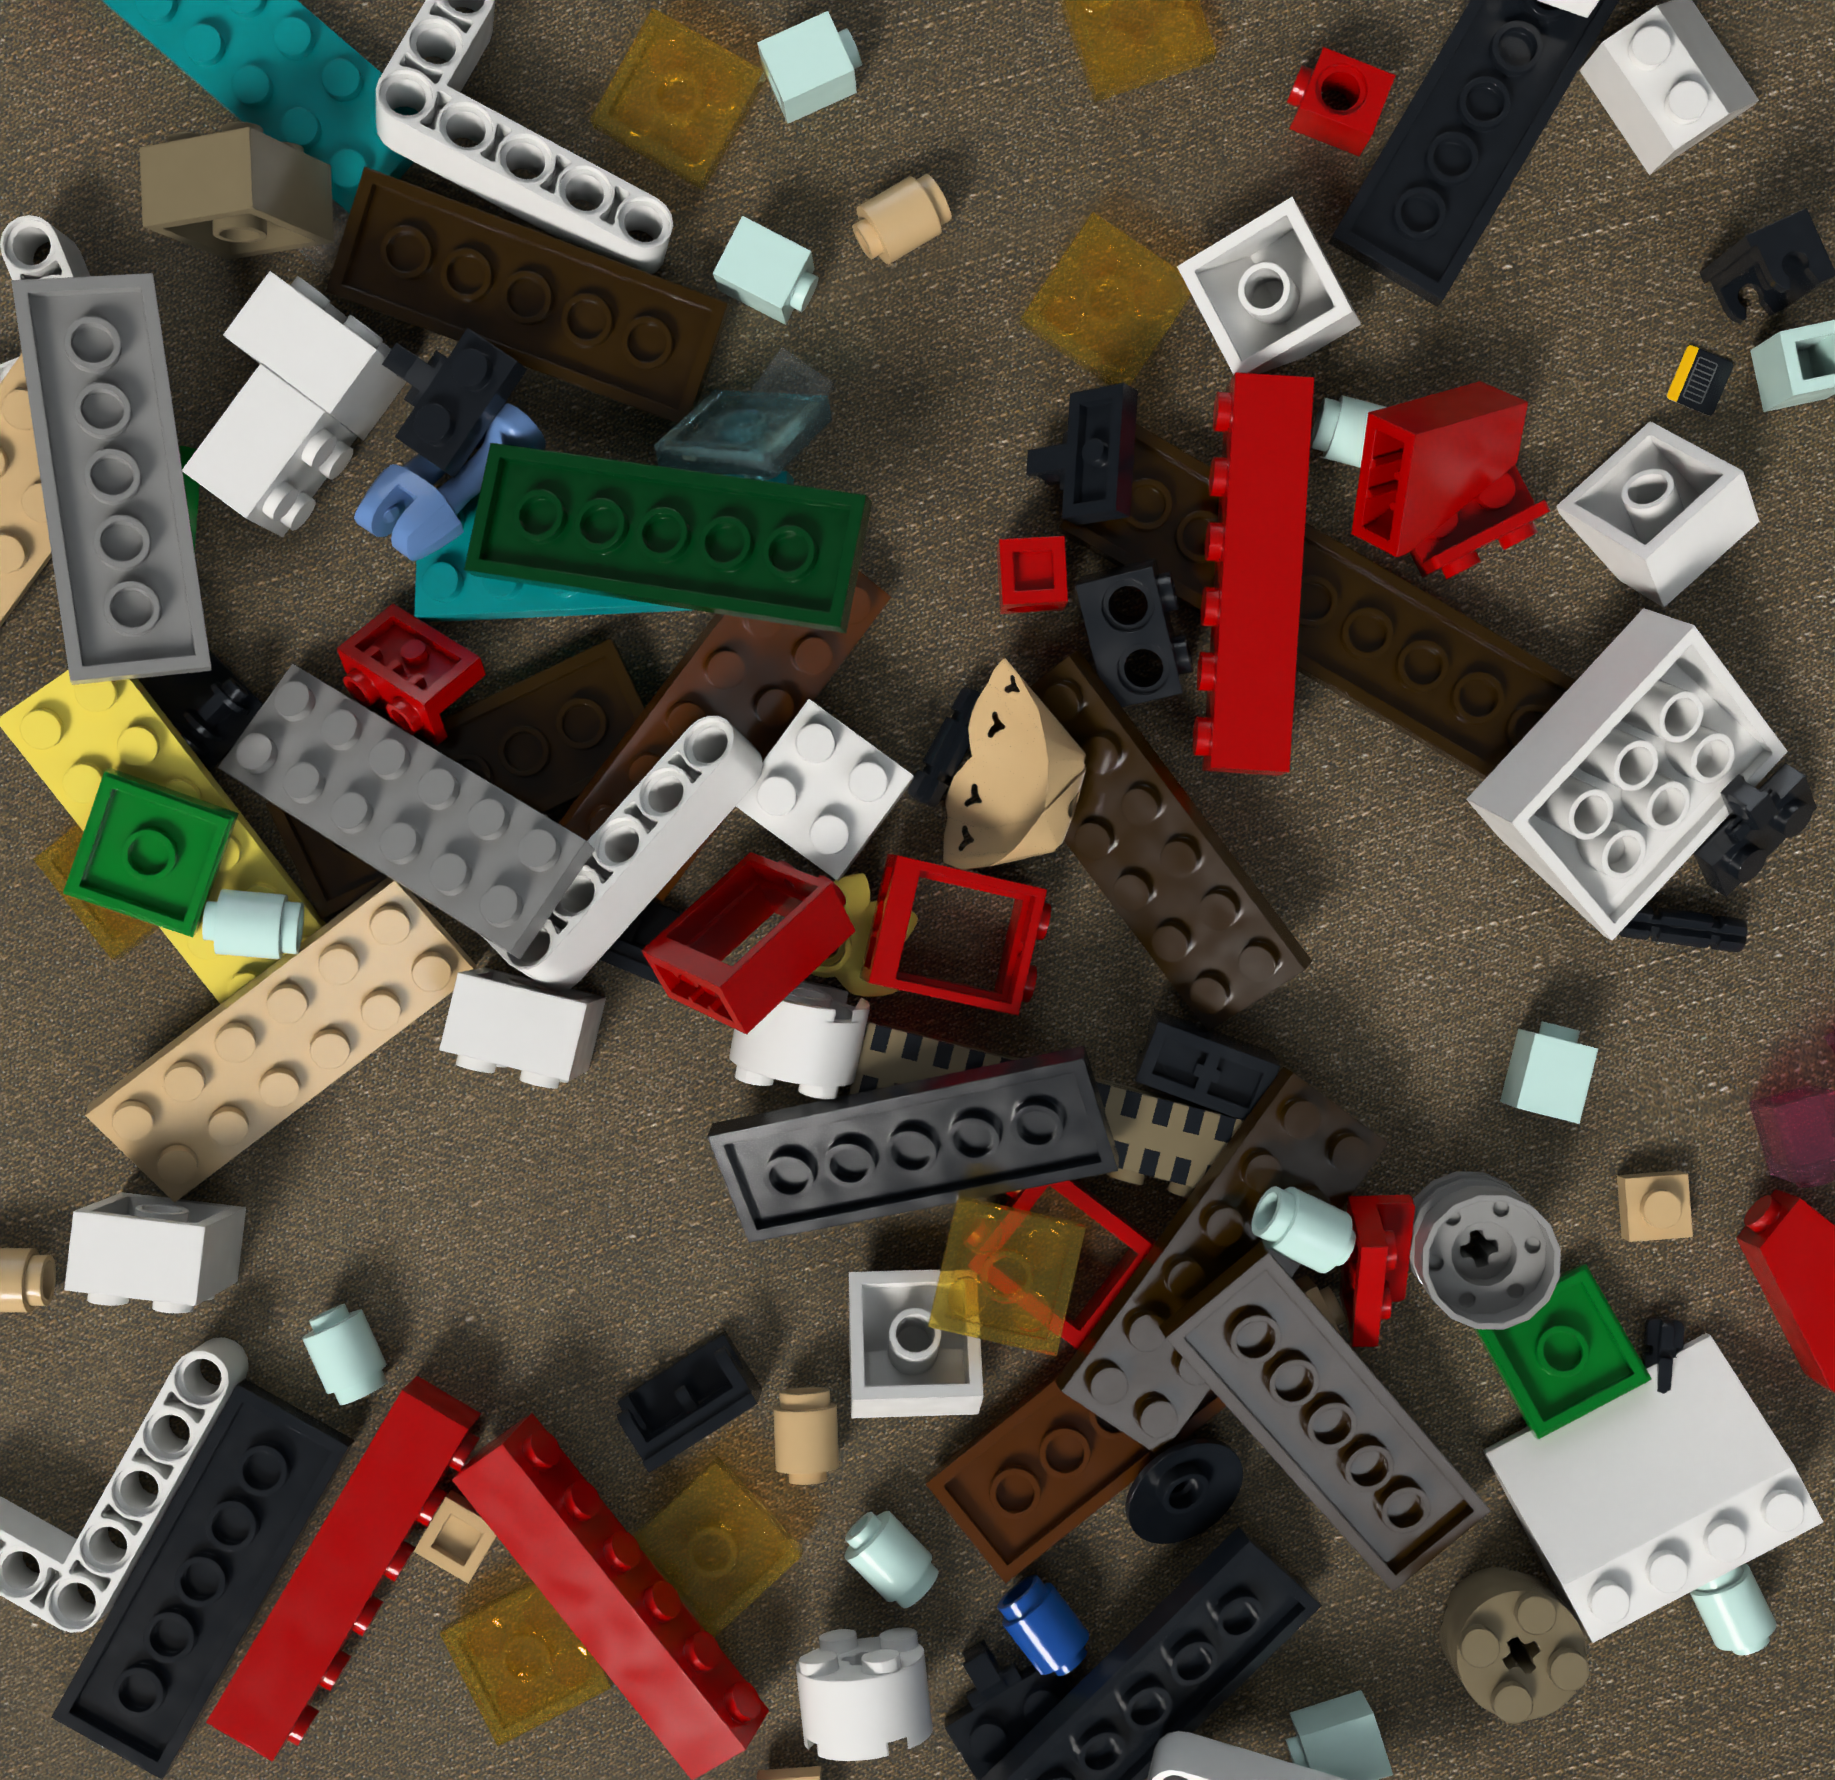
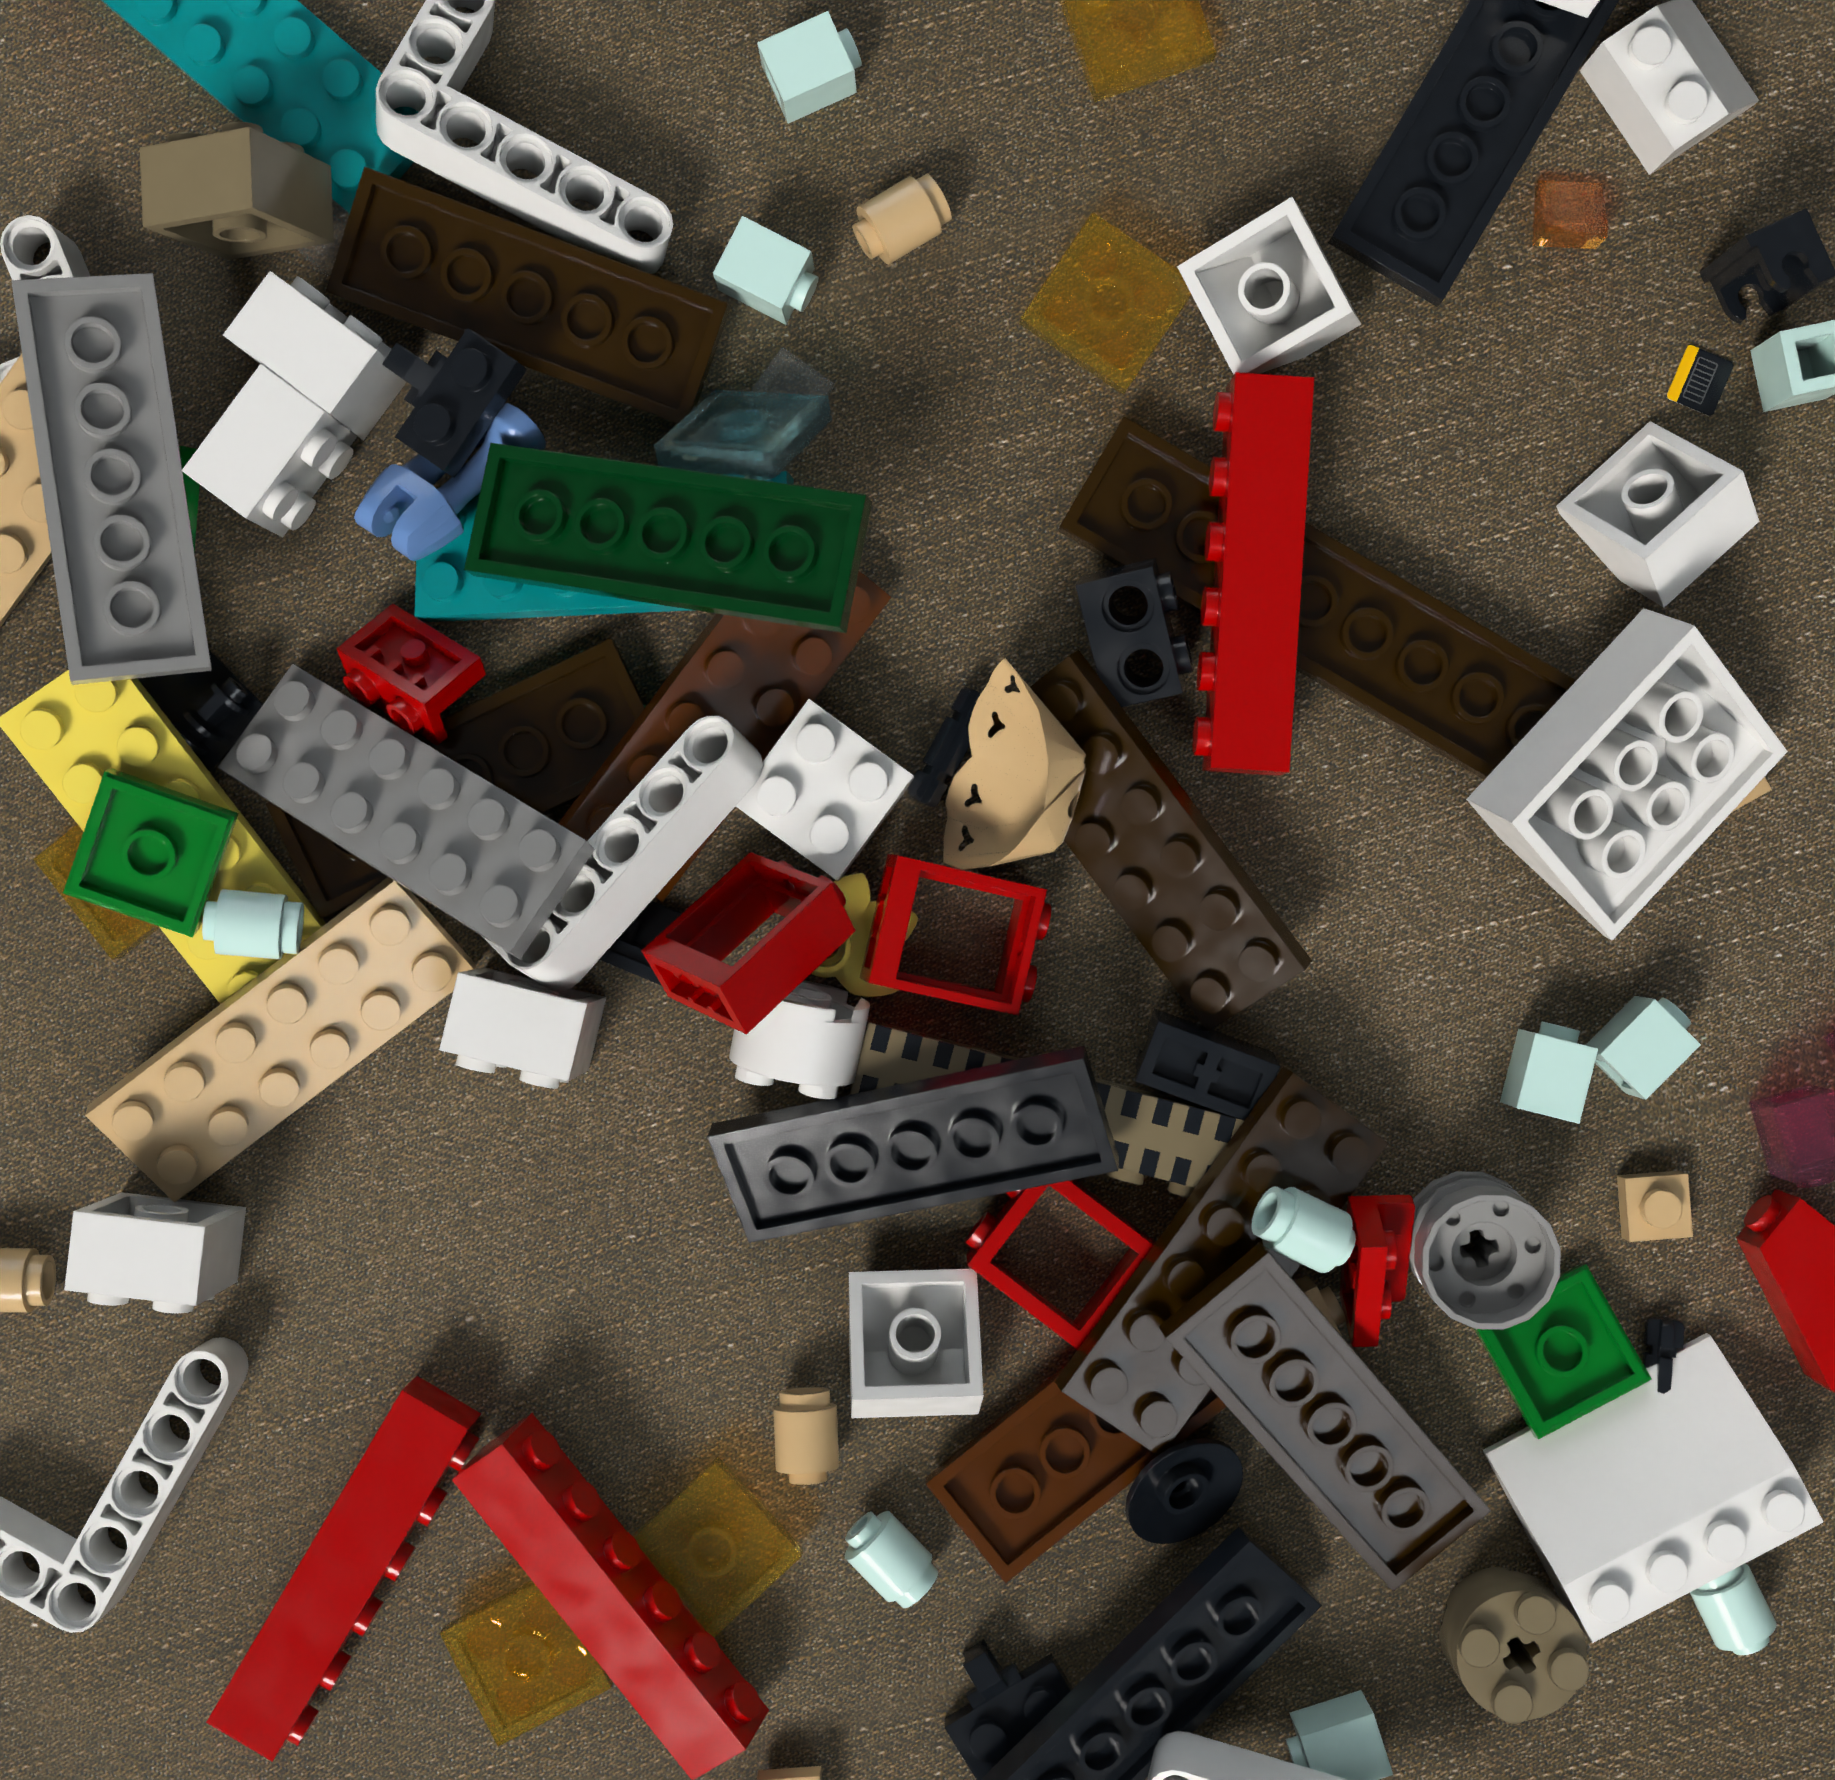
(203, 1578): black plate -> none
(345, 1354): light aqua brick -> none
(456, 1538): tan plate -> none
(678, 98): clear yellow plate -> none
(688, 1401): black hinge -> none
(864, 1694): white brick -> none
(1006, 1275): clear yellow plate -> none
(1032, 574): red brick -> none
(1044, 1626): blue brick -> none
(1094, 456): black hinge -> none
(1341, 429): light aqua brick -> none
(1361, 85): red brick -> none
(1432, 460): red slope -> none
(1498, 513): red bracket -> none
(1569, 215): none -> clear orange slope
(1643, 1045): none -> light aqua brick
(1687, 929): black axle -> none
(1756, 827): black hinge -> none

